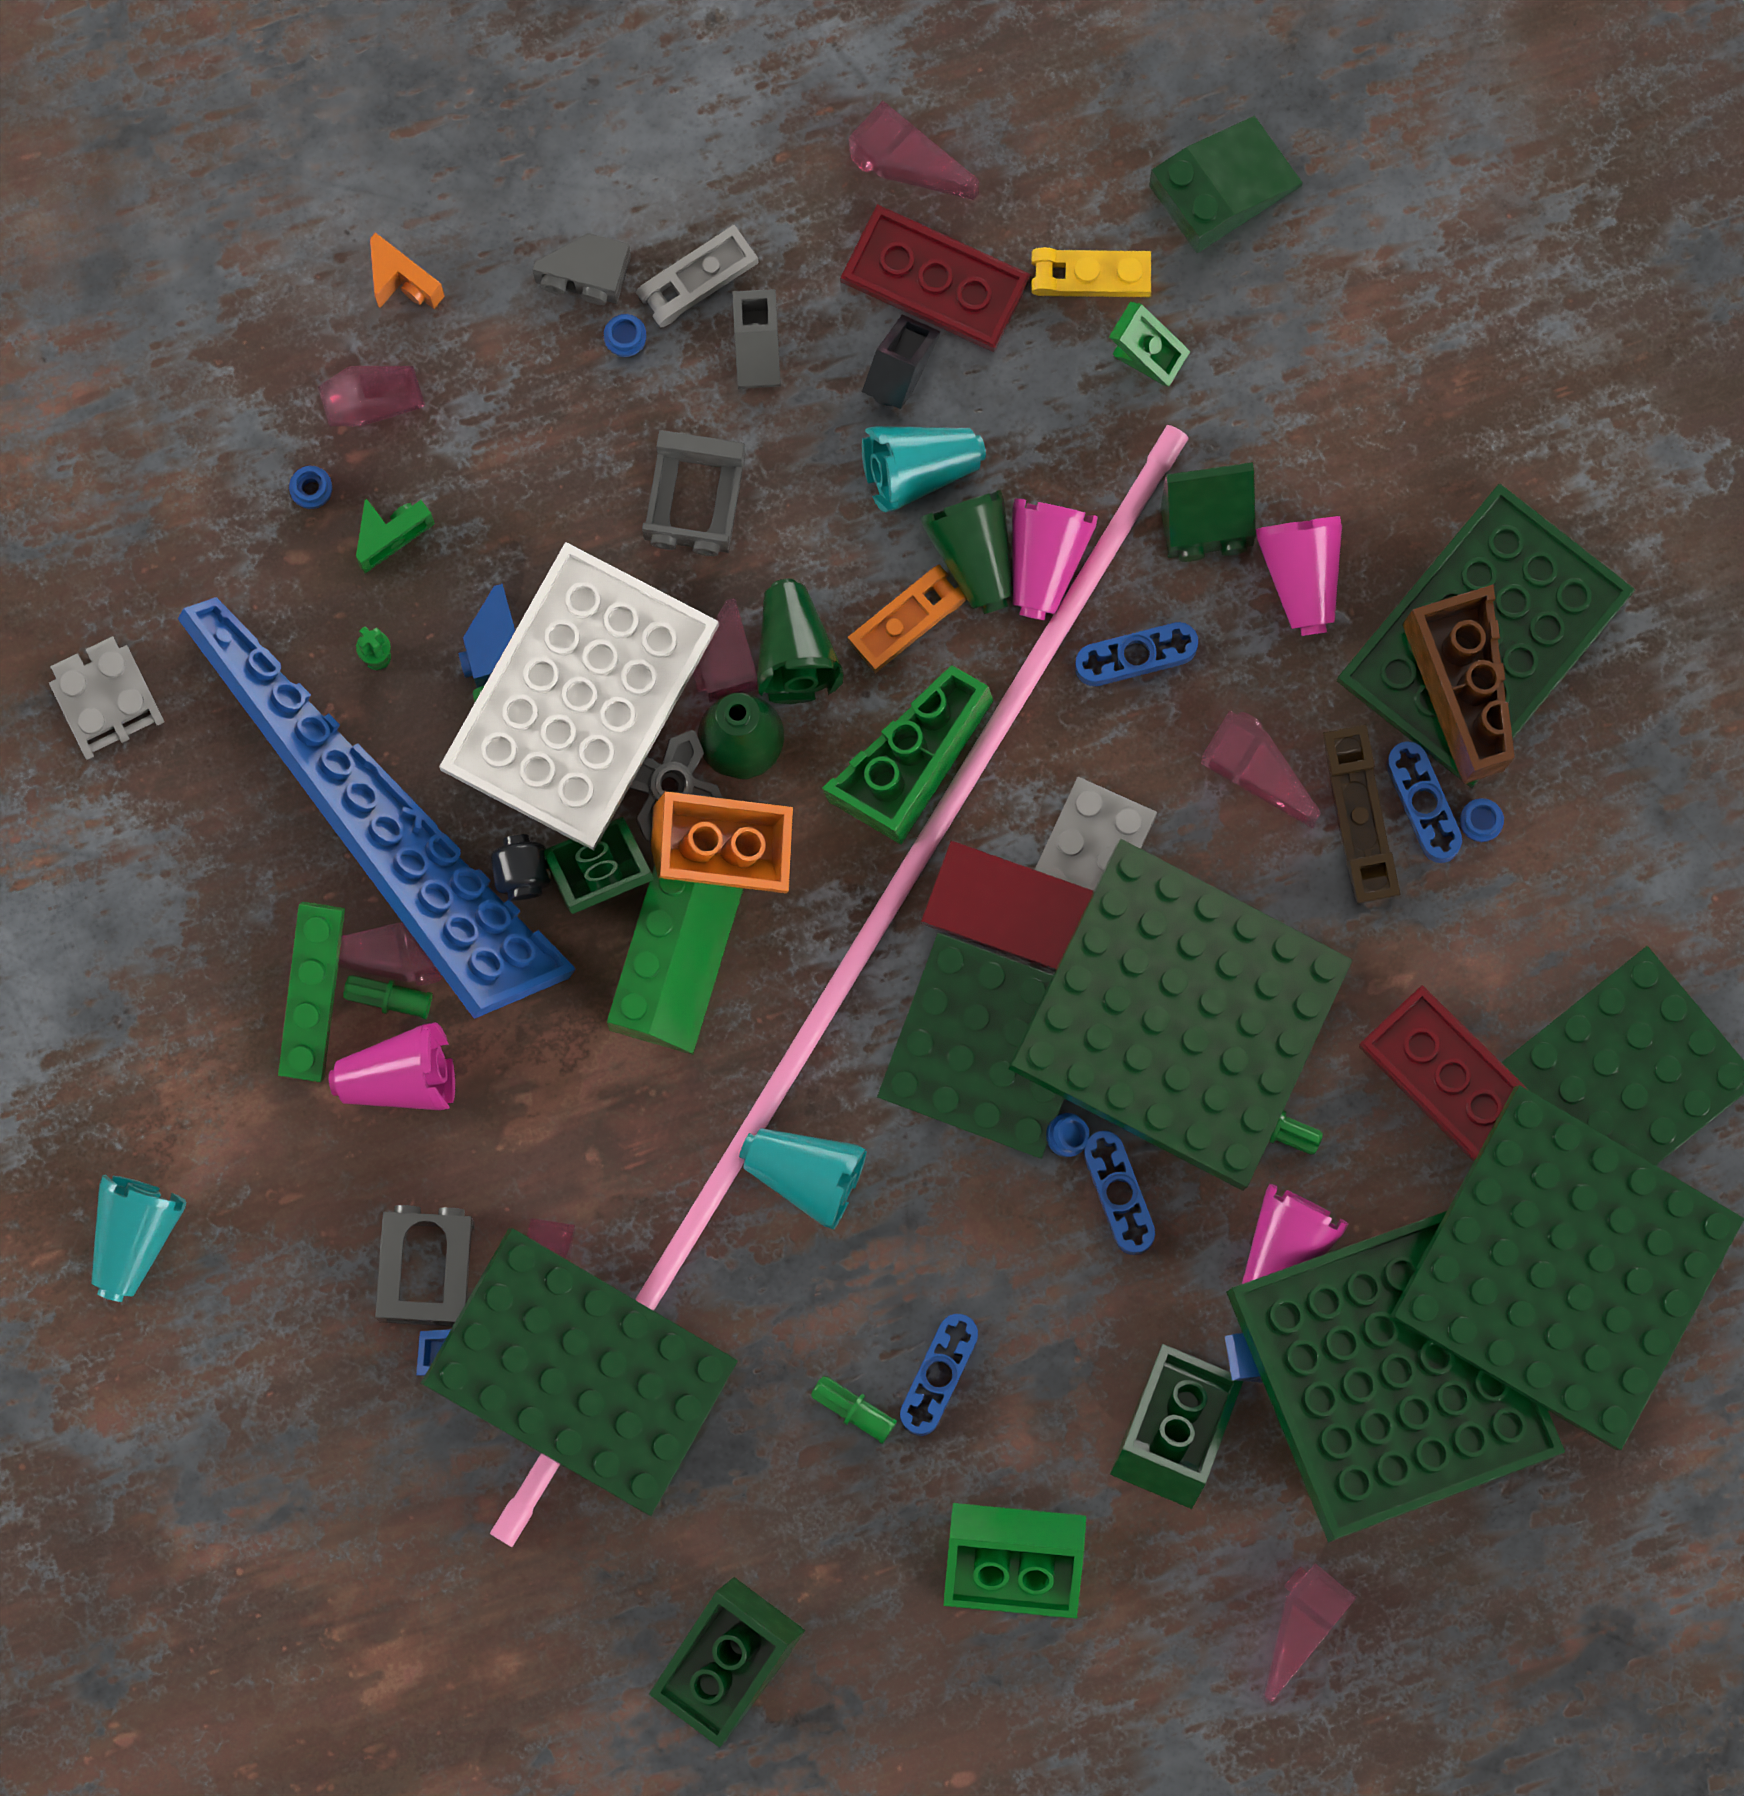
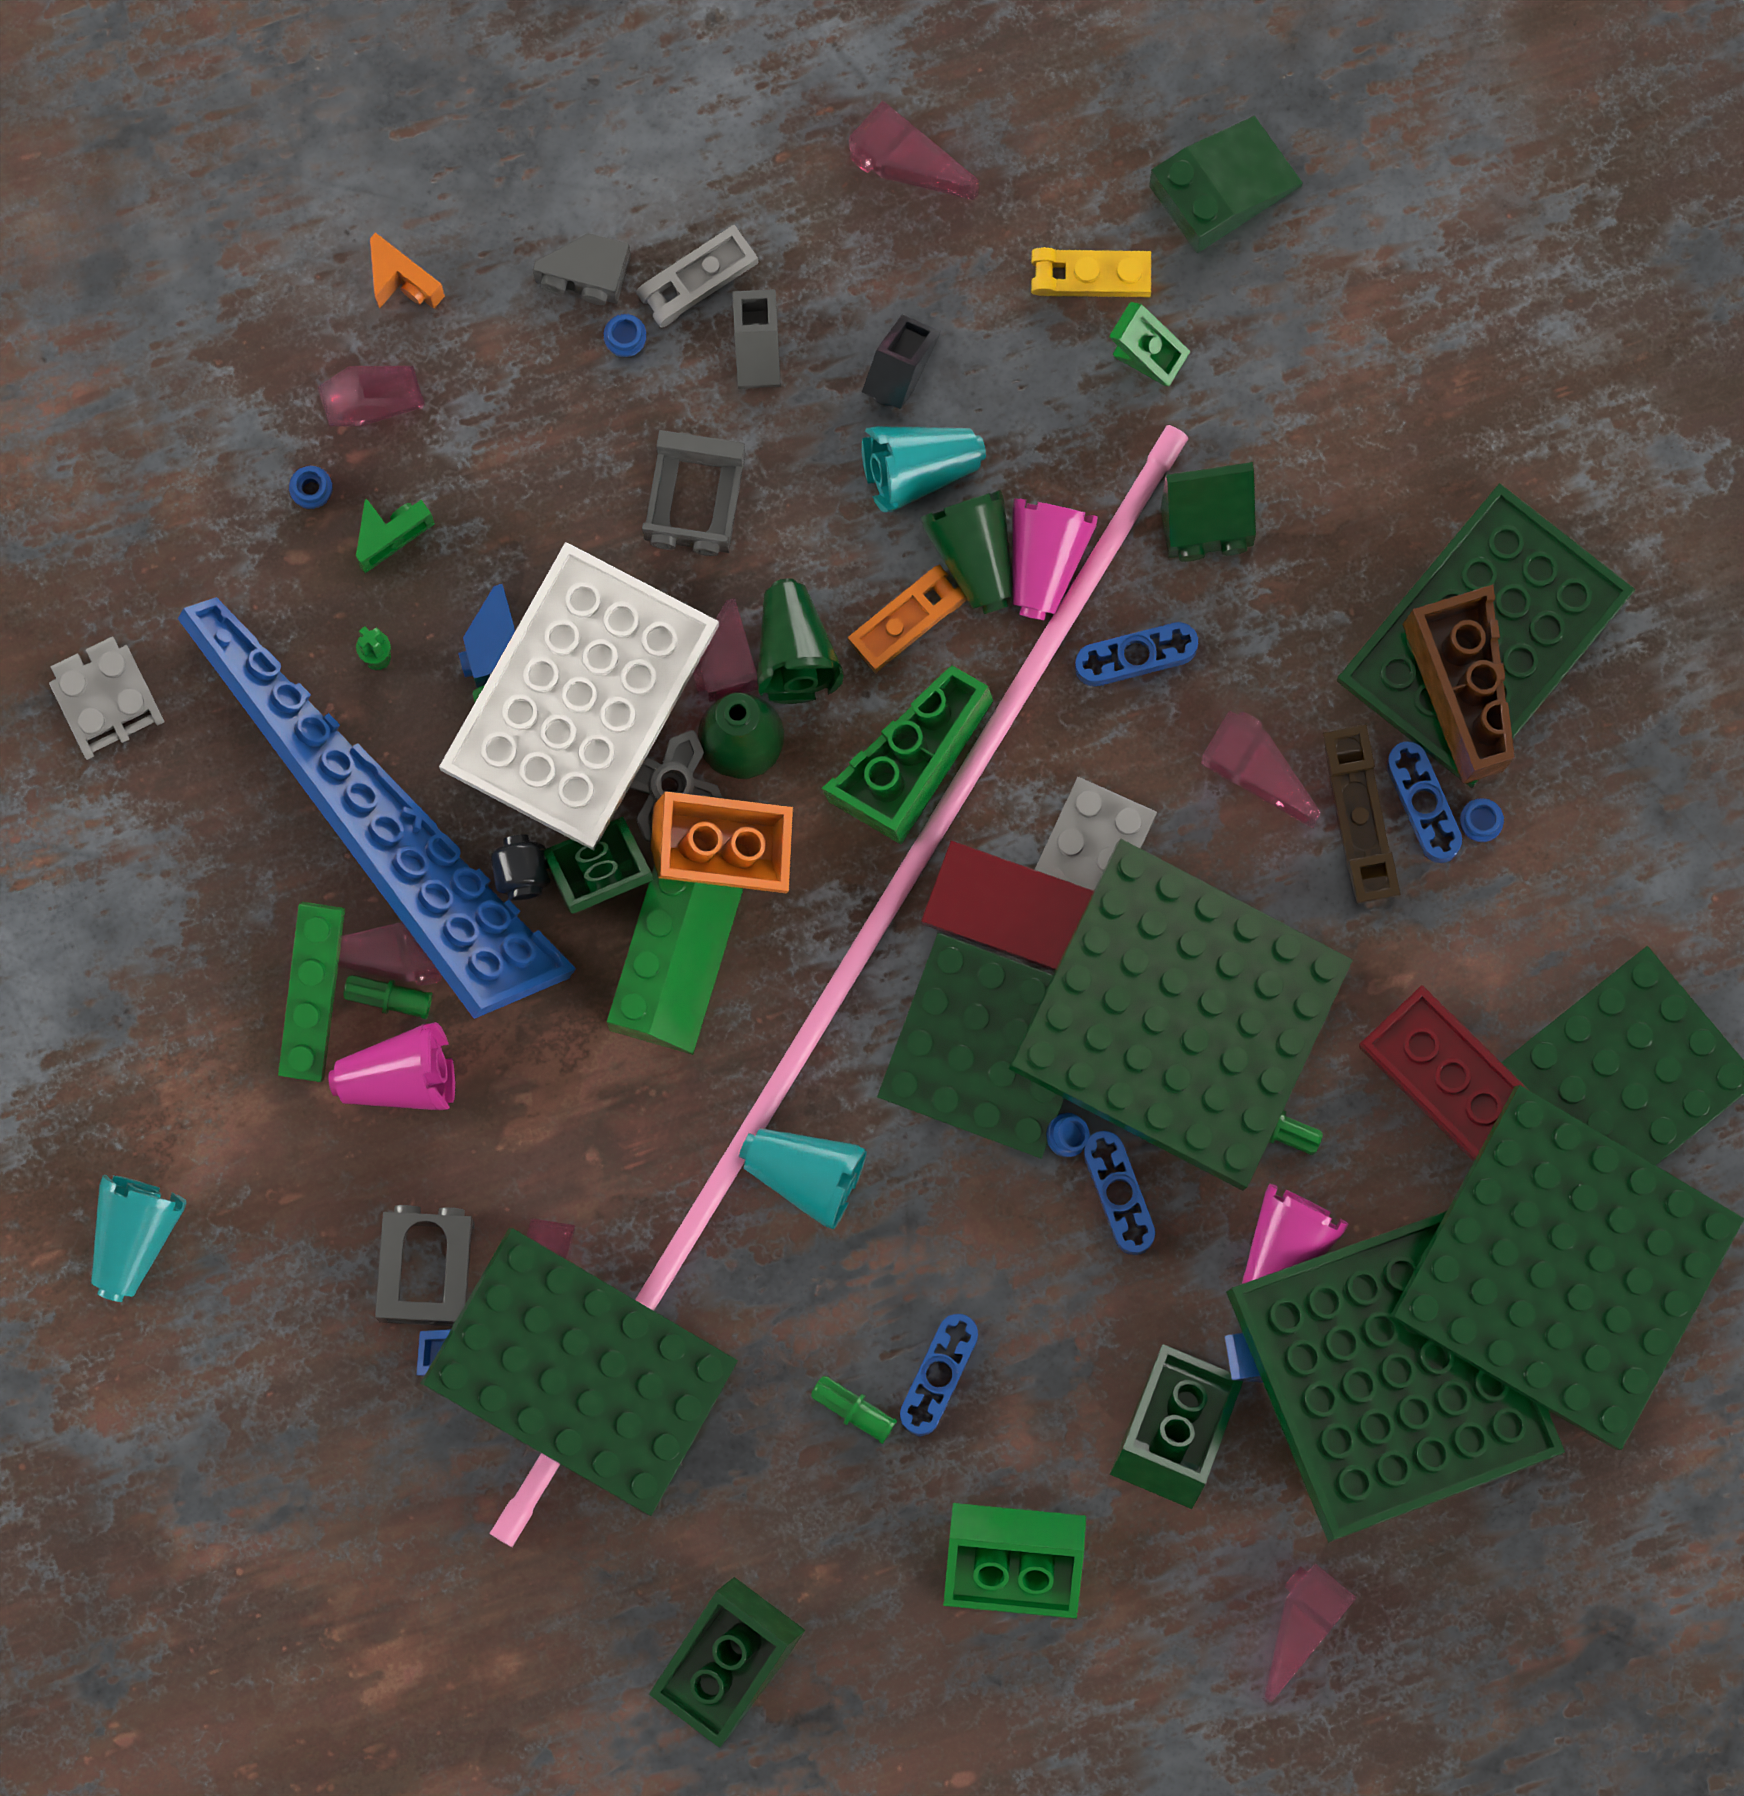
(935, 278): dark red tile -> none
(1304, 569): dark pink cone -> none

